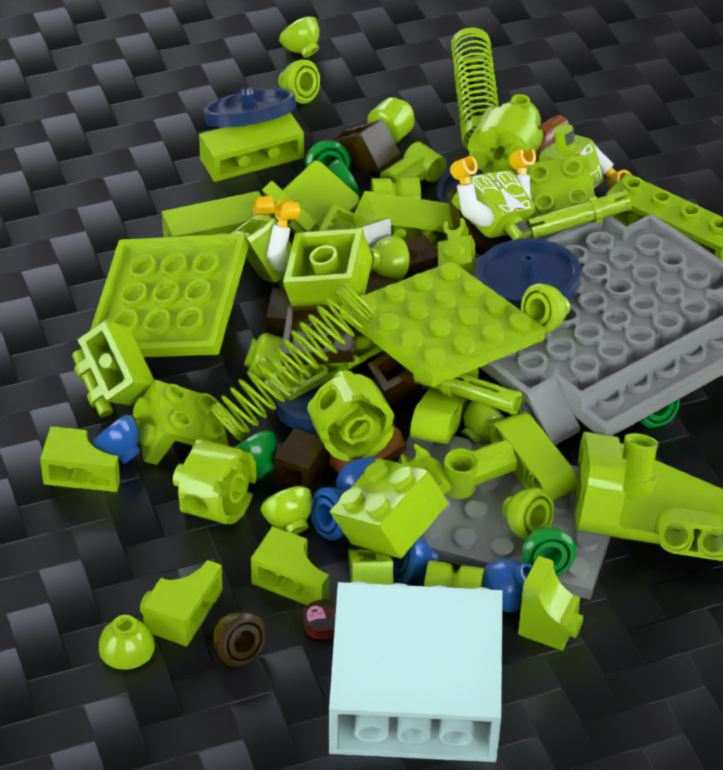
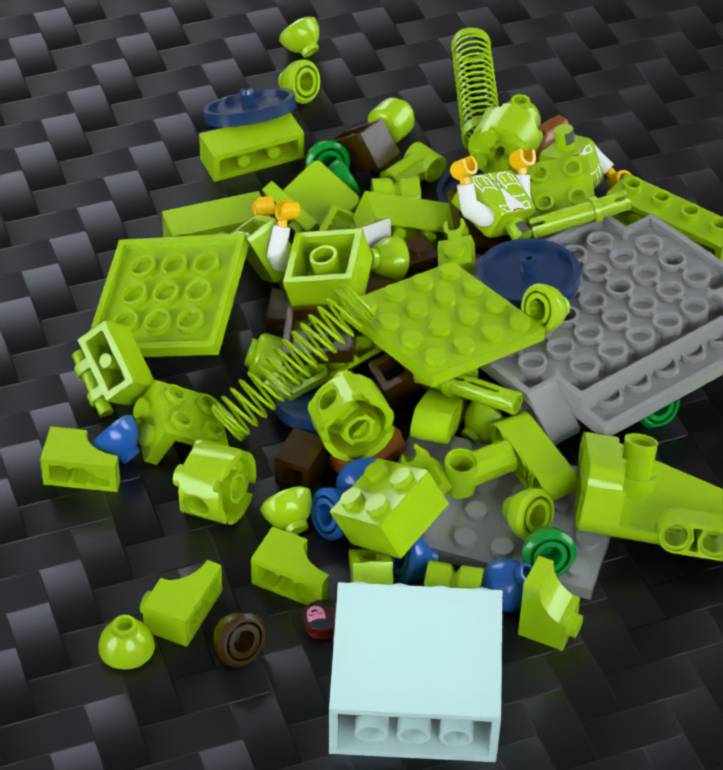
(264, 449): green brick -> none

